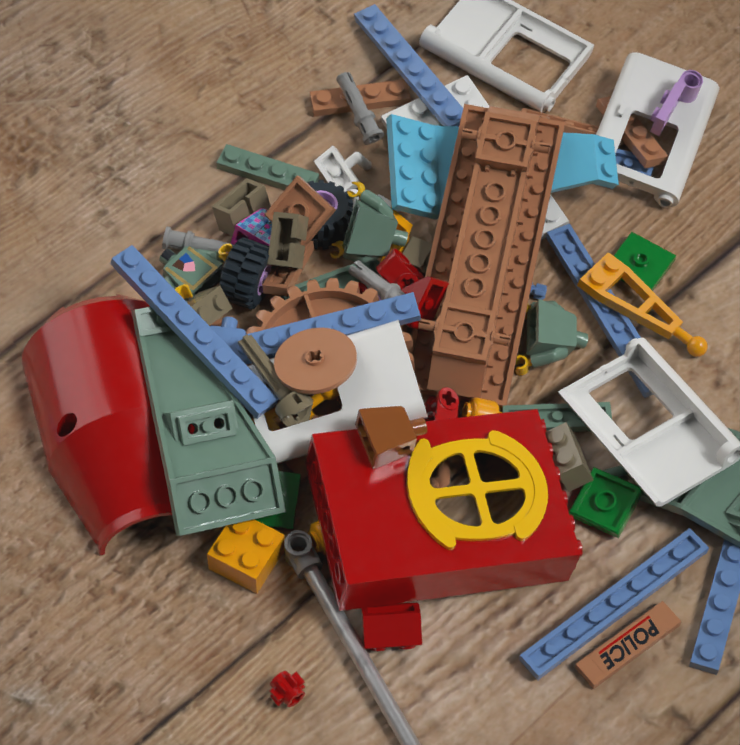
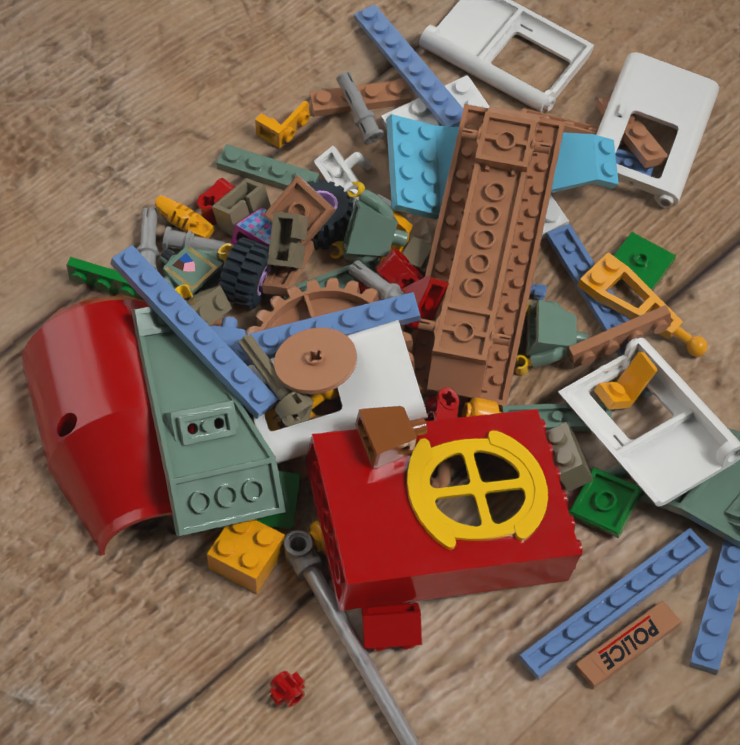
(99, 277): none -> green plate
(148, 236): none -> light grey pin
(183, 217): none -> light orange hinge
(212, 196): none -> red piece
(277, 133): none -> light orange bracket
(619, 336): none -> nougat plate
(630, 384): none -> light orange bracket
(684, 90): lavender plate -> none

